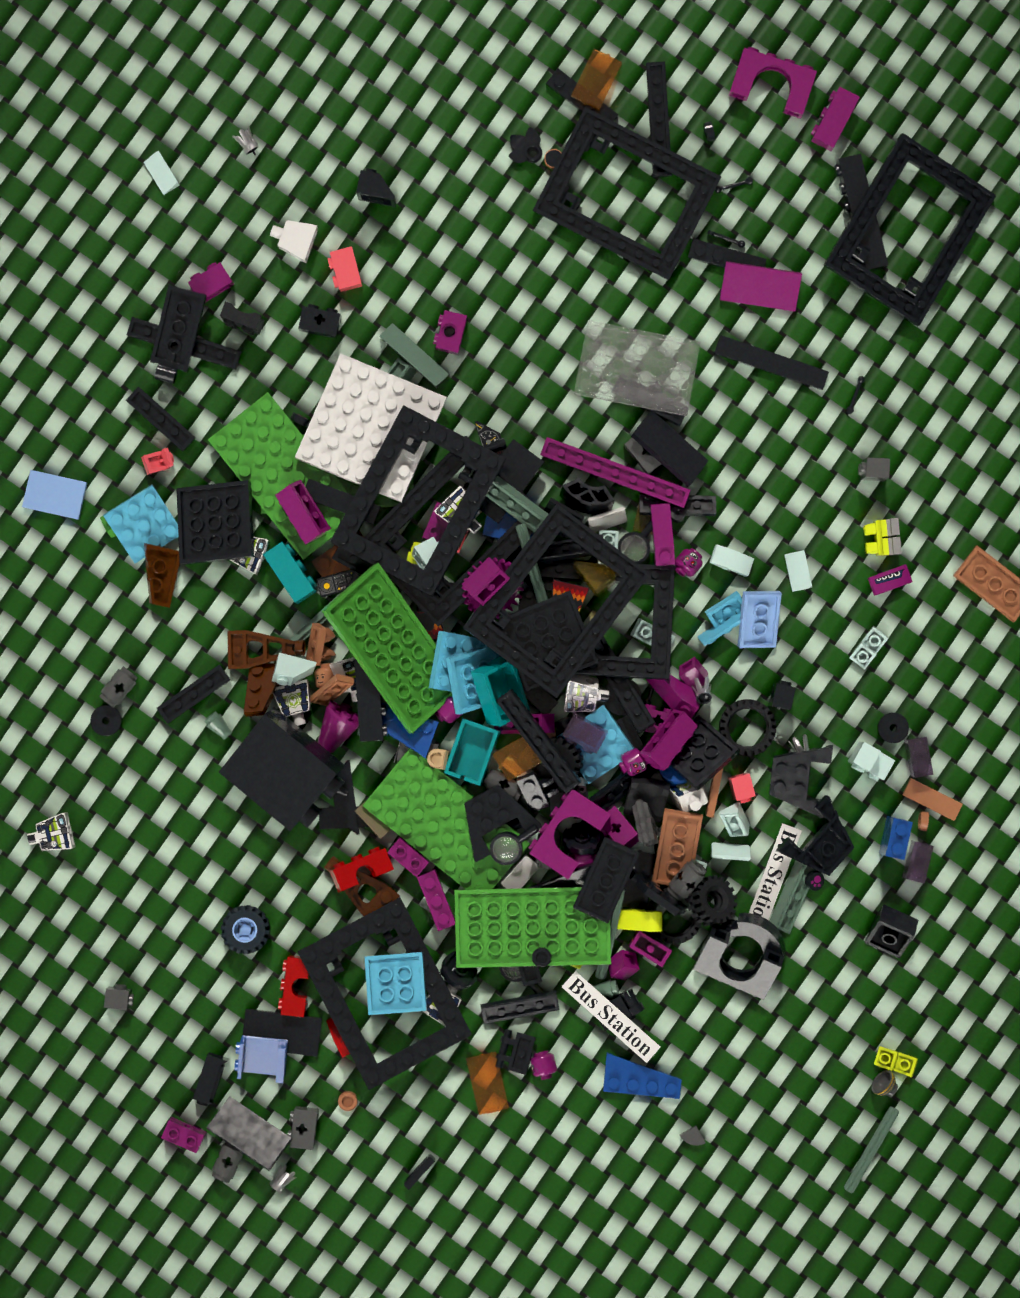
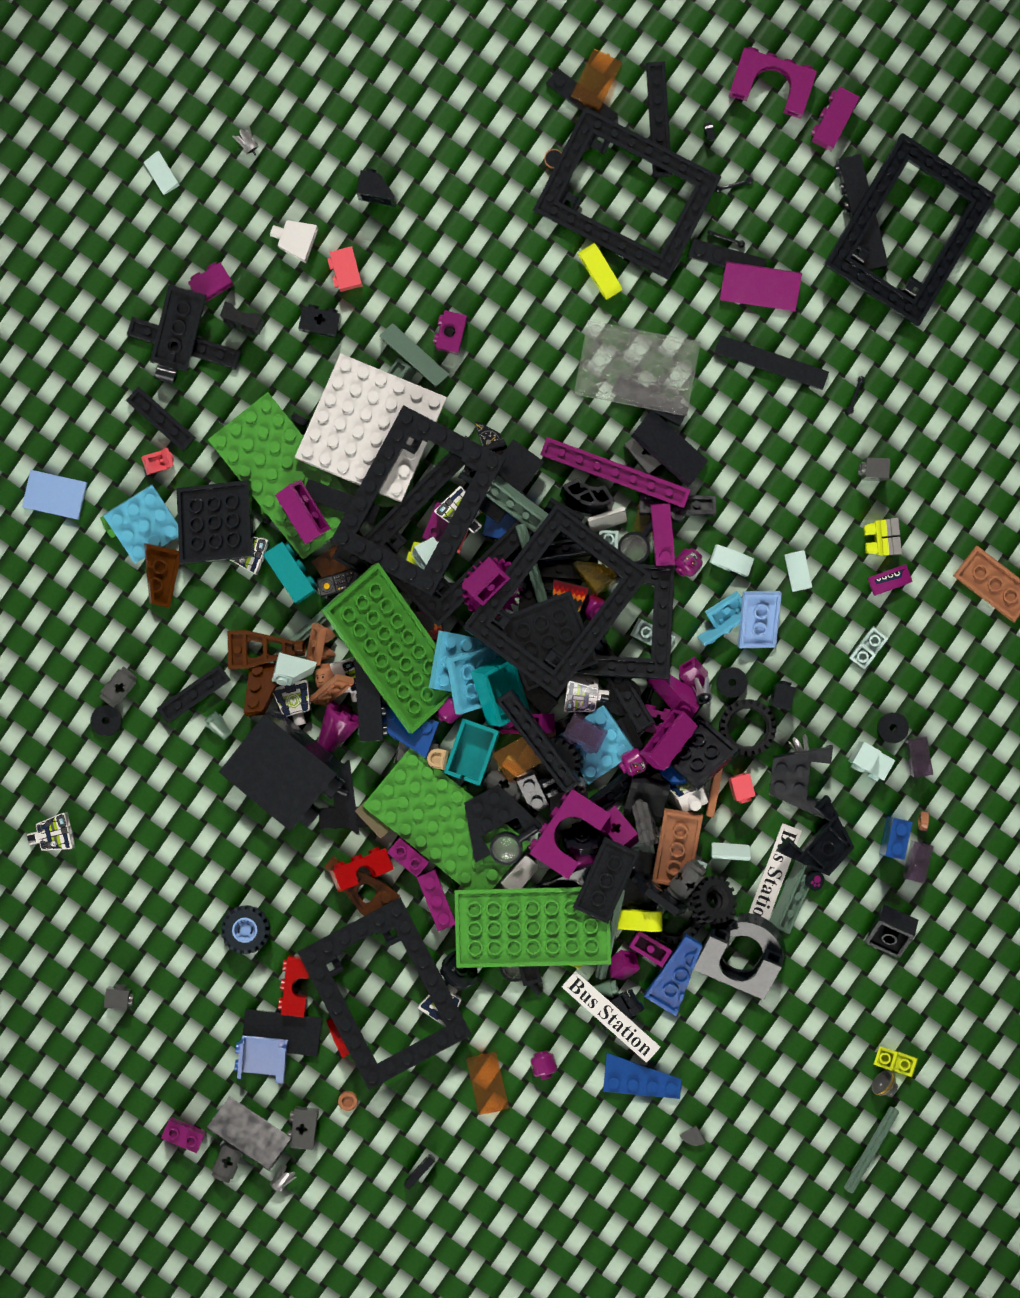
(209, 1079): black window -> none
(395, 983): medium azure plate -> none
(519, 1007): black tile -> none
(521, 1052): black plate -> none
(524, 145): black plate -> none
(541, 957): black tile -> none
(591, 606): none -> magenta head
(600, 271): none -> neon yellow beam
(672, 980): none -> blue wing
(735, 820): light aqua slope -> none
(740, 682): none -> black piece
(932, 799): nougat tile -> none

